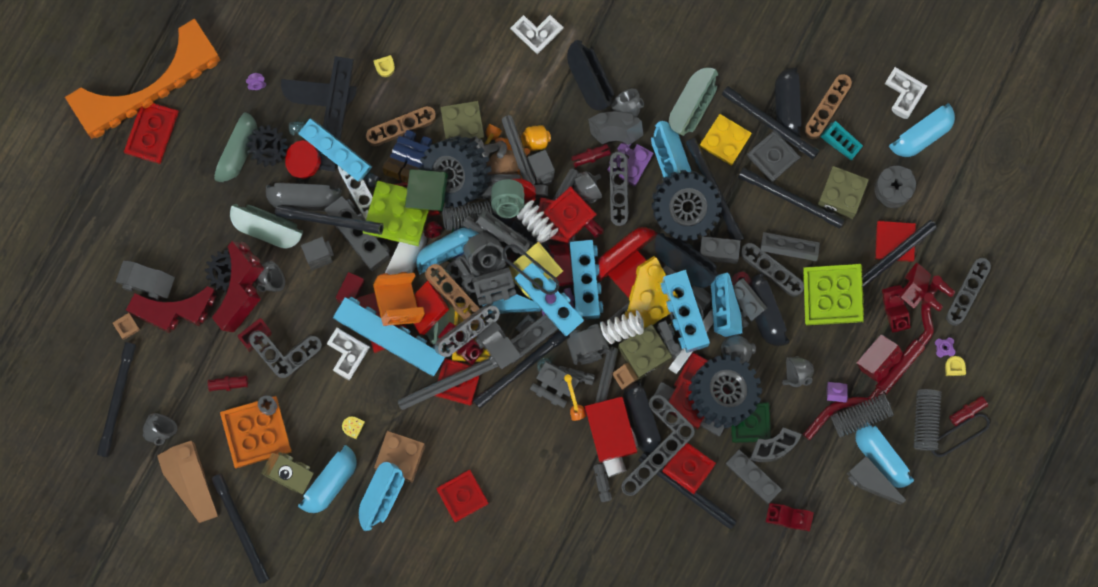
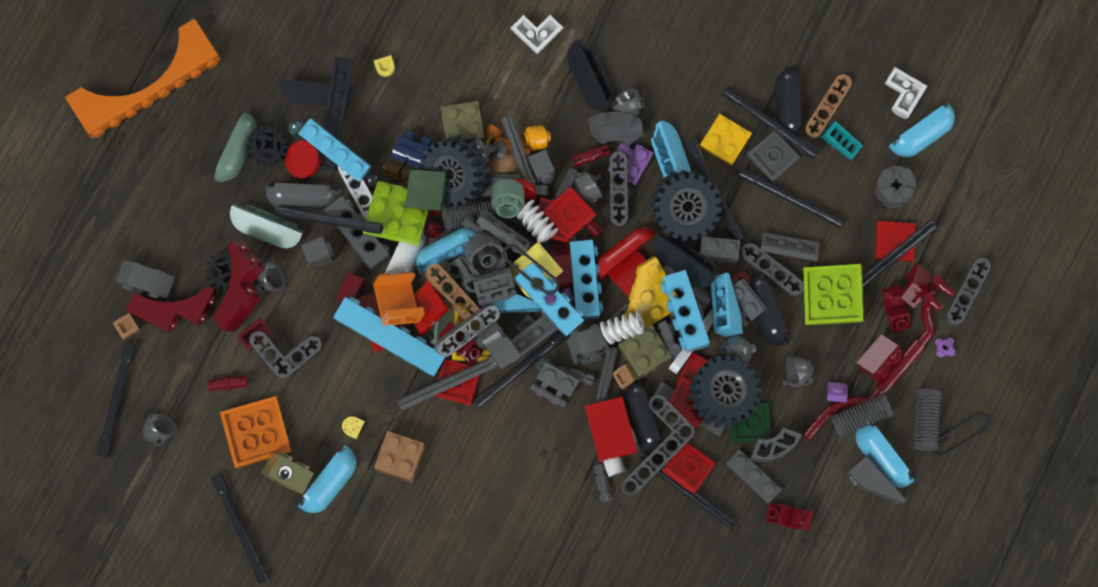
(151, 132): red tile -> none
(185, 474): medium nougat wedge -> none
(255, 81): medium lavender plate -> none
(261, 403): dark grey bush -> none
(352, 353): white brick -> none
(380, 495): medium azure brick -> none
(399, 123): medium nougat beam -> none
(462, 496): red tile -> none
(577, 411): hinge -> none
(693, 101): sand green brick -> none
(843, 192): olive brick -> none
(955, 366): light yellow tile -> none
(968, 411): dark red pin -> none

